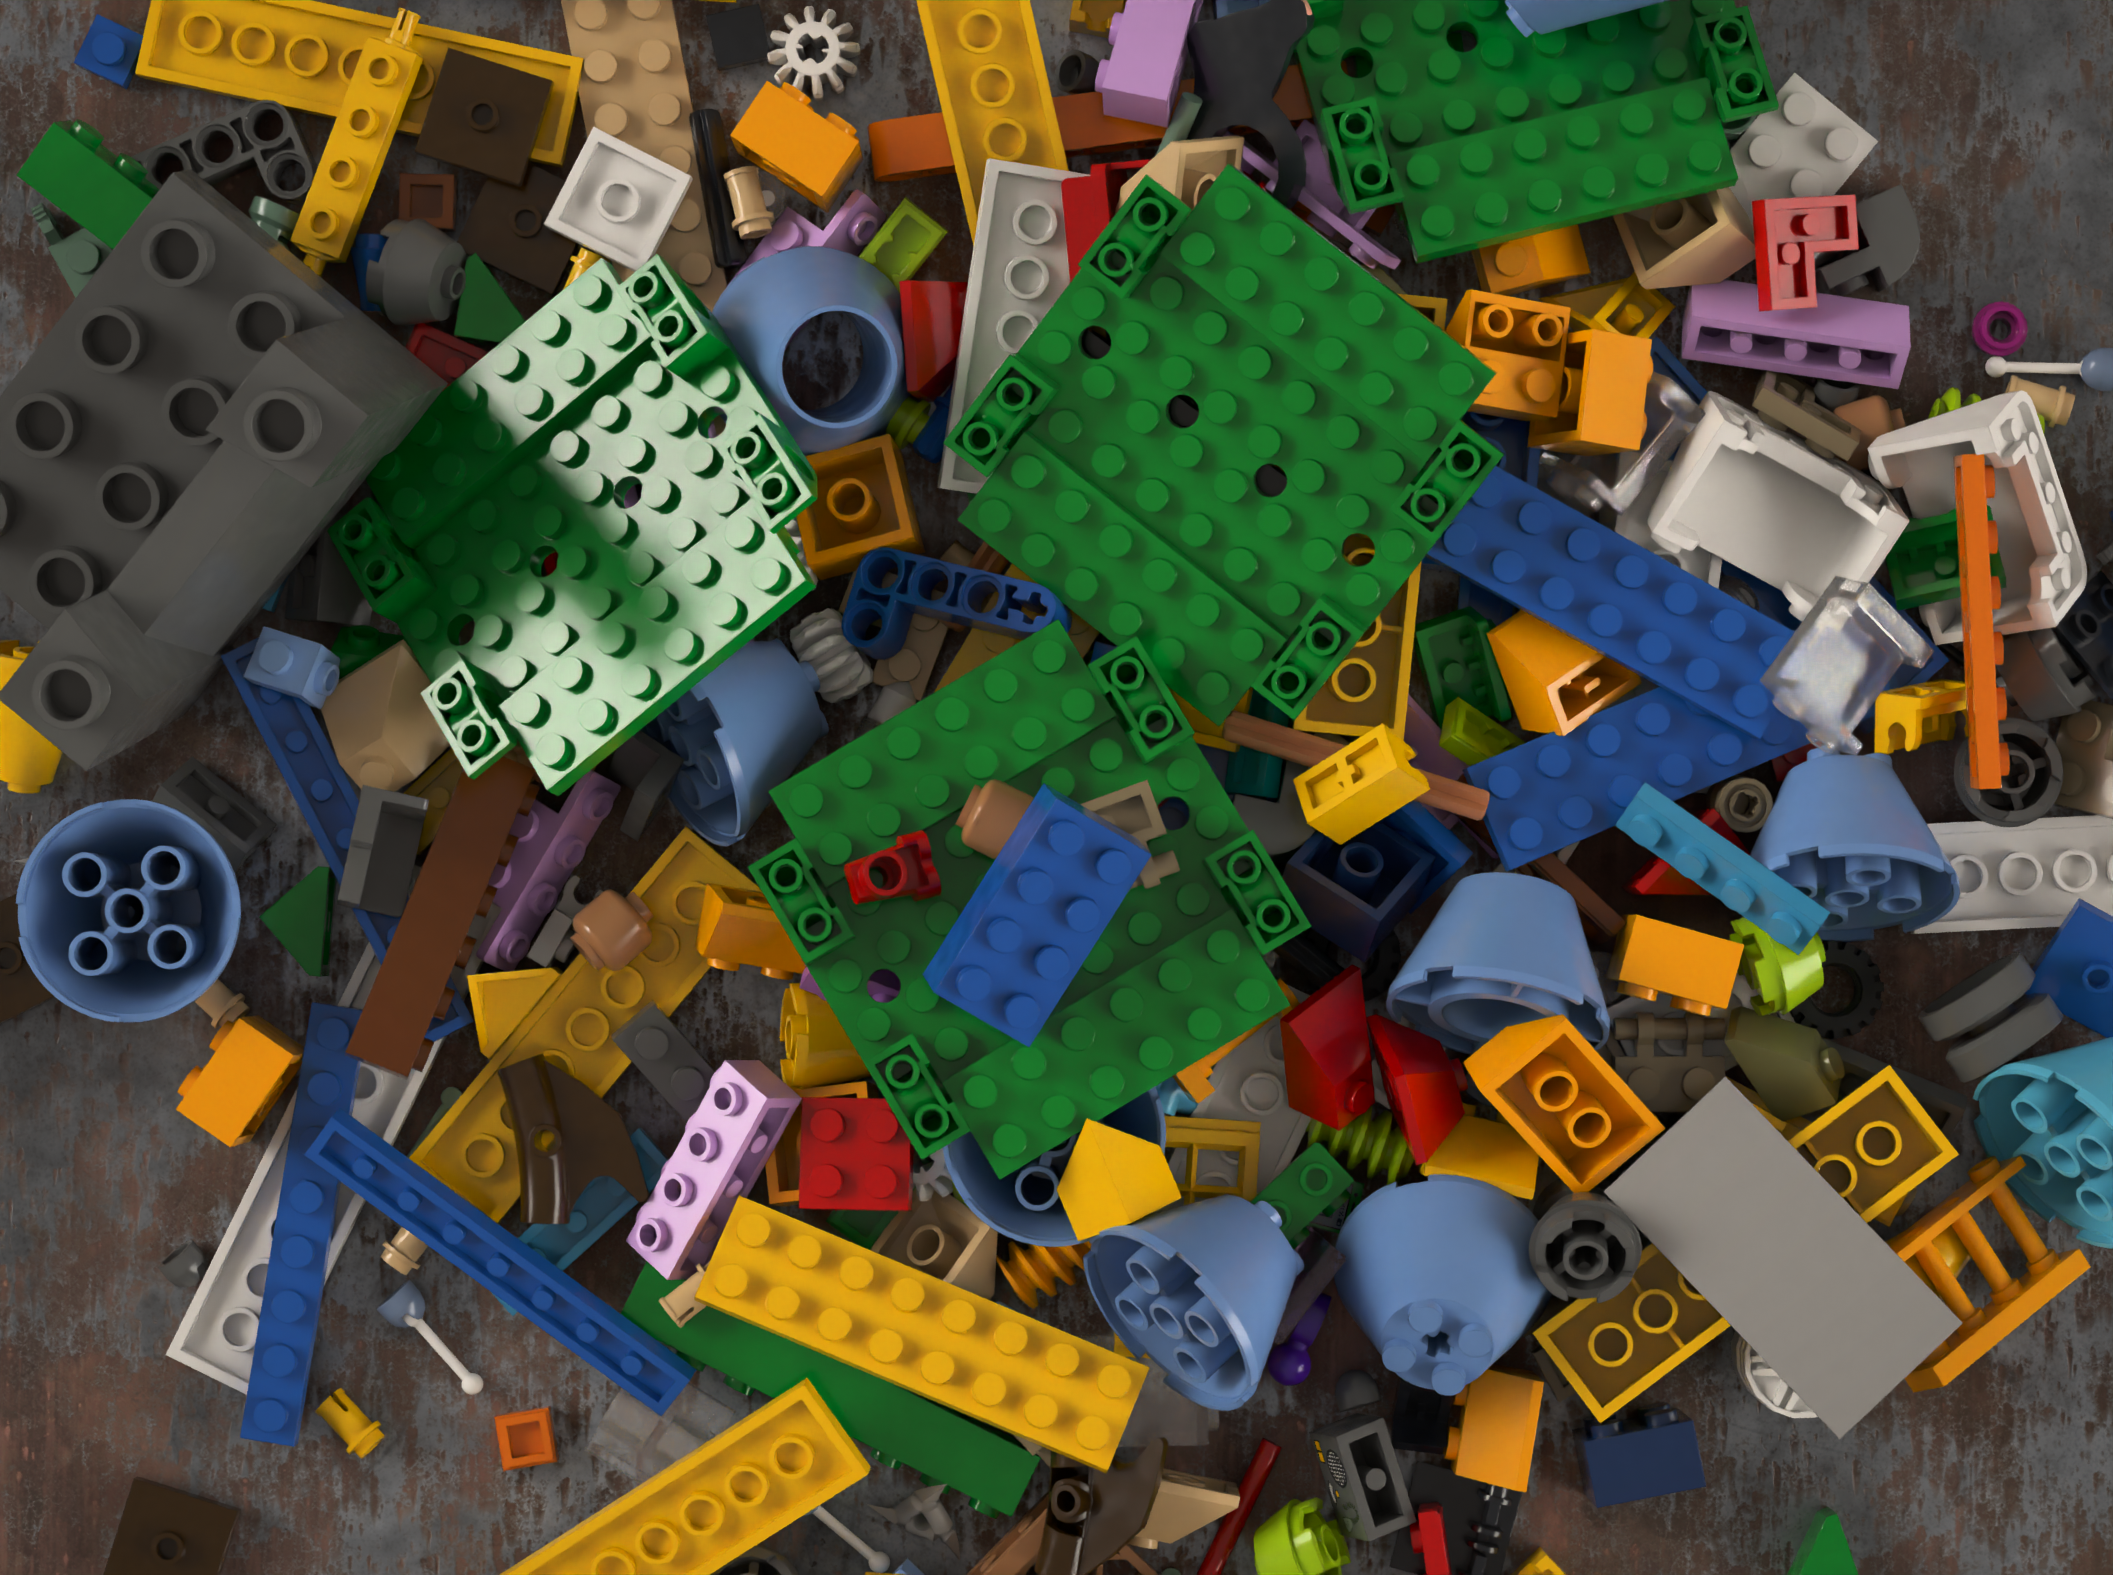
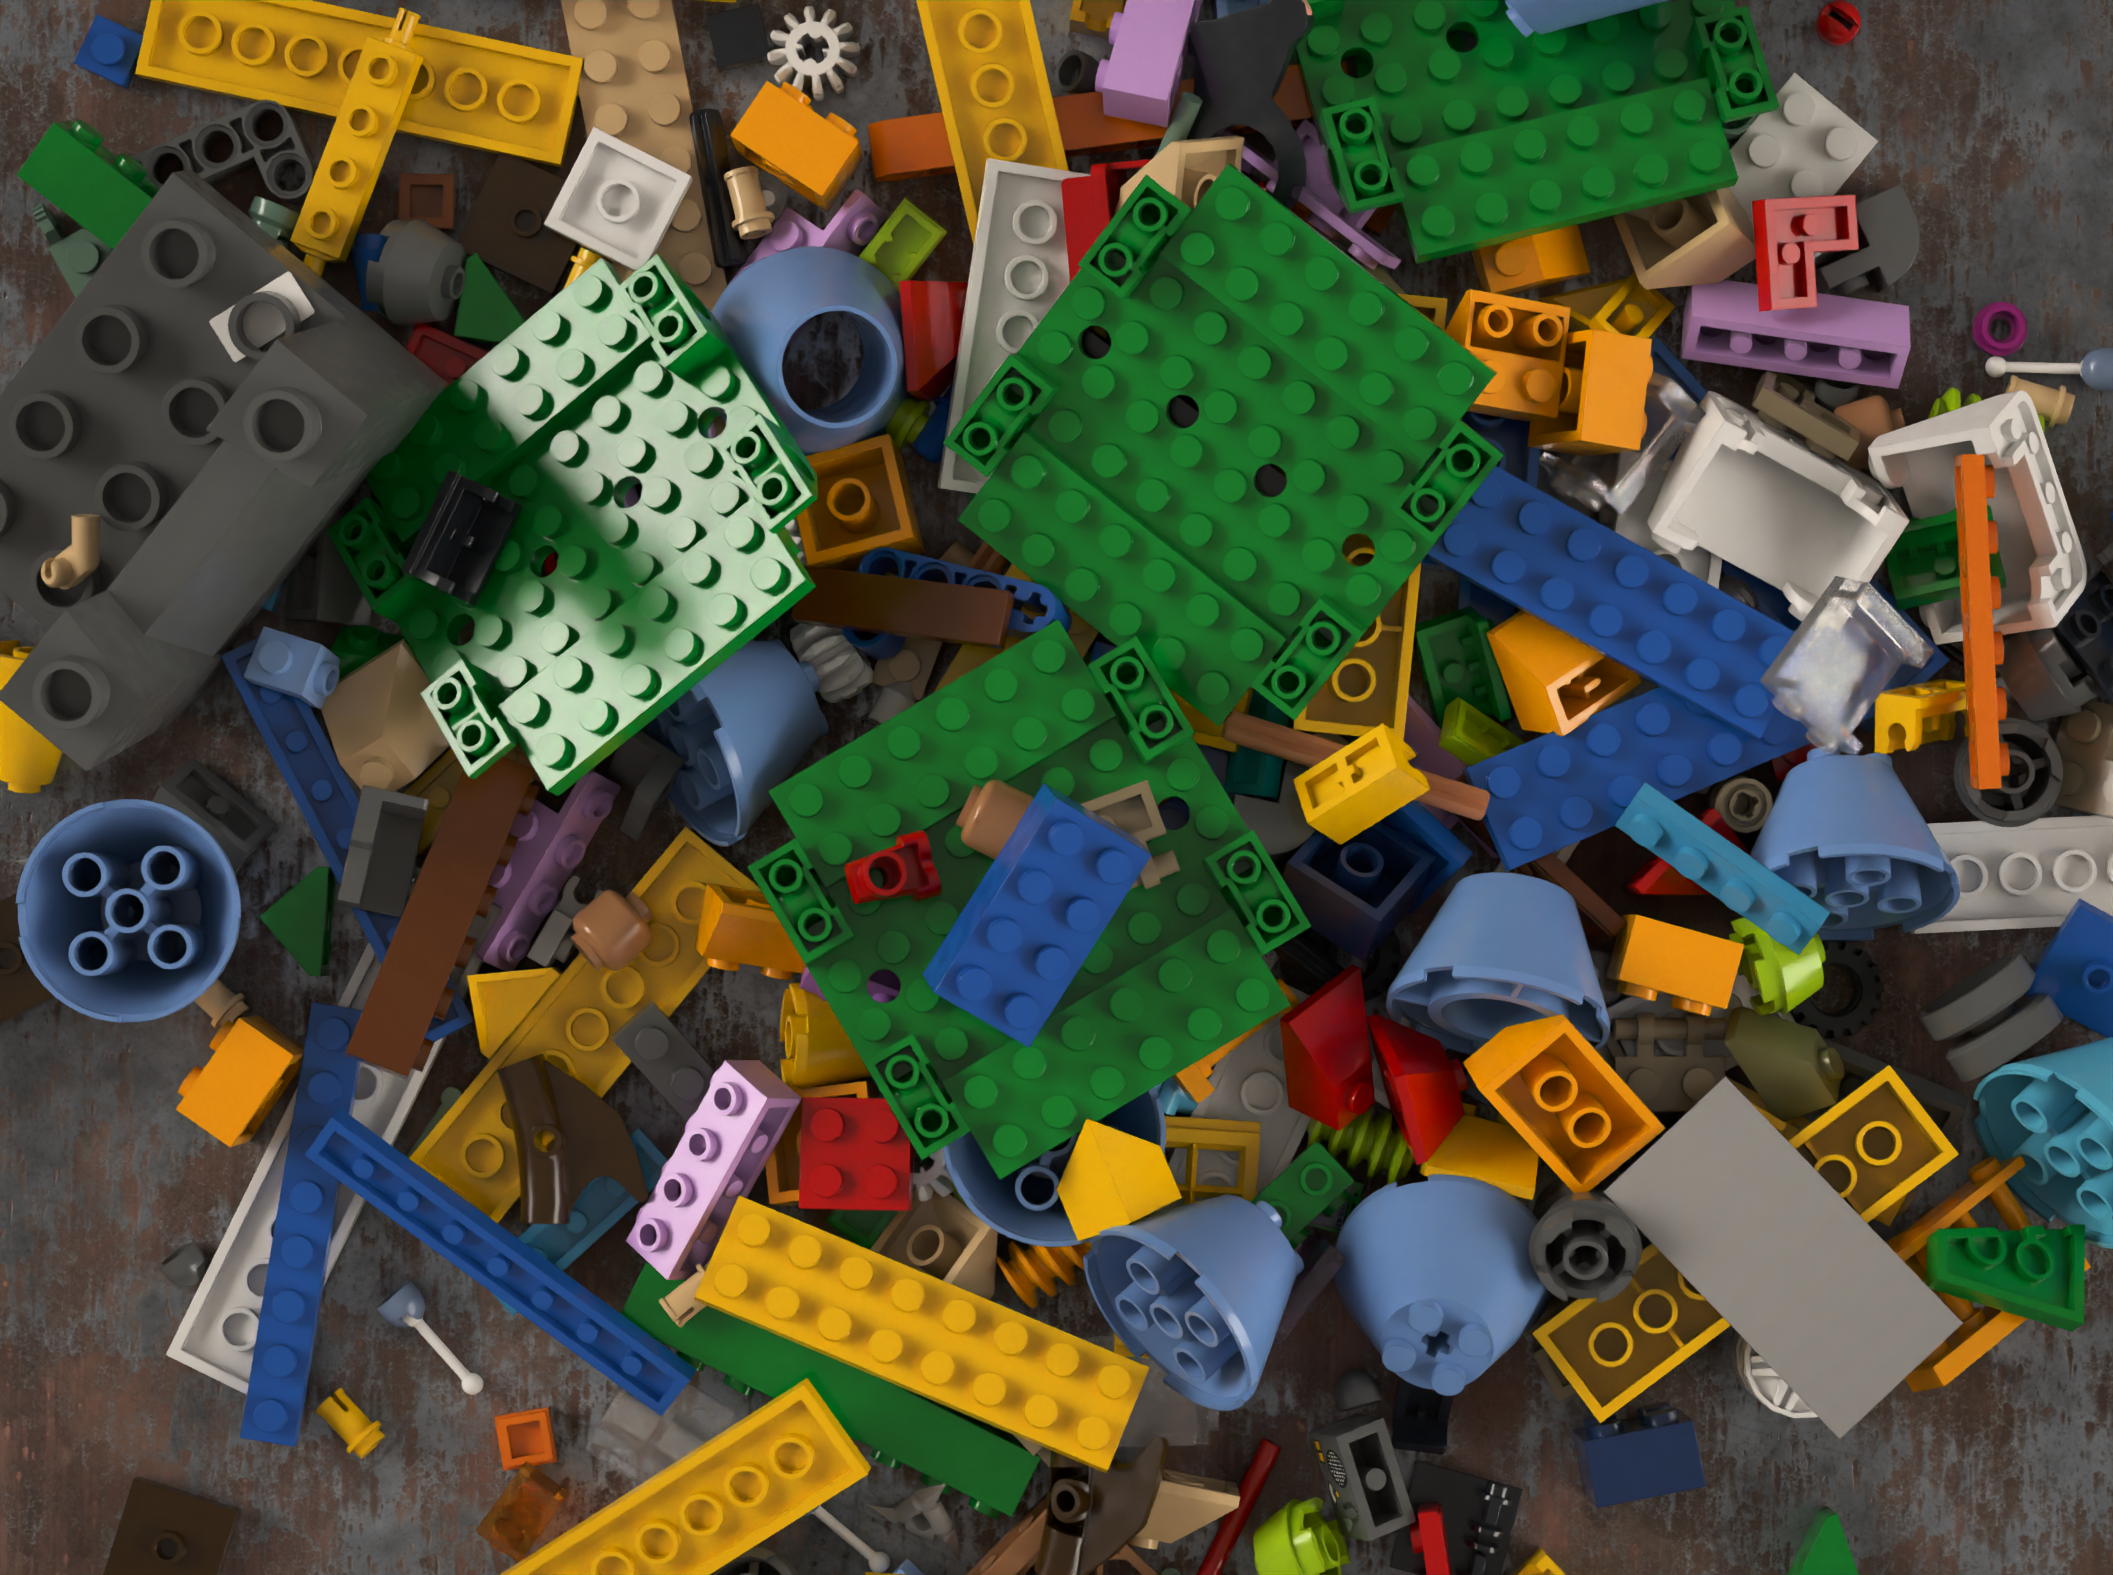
(79, 558): none -> tan arm
(263, 320): none -> white sticker
(403, 1251): tan pin -> none
(461, 538): none -> black hinge
(484, 117): dark brown plate -> none
(522, 1512): none -> clear orange bracket
(906, 607): none -> reddish brown tile
(1290, 1361): dark purple plate -> none
(1496, 1427): light orange slope -> none
(1831, 30): none -> red hinge
(2015, 1271): none -> green wing

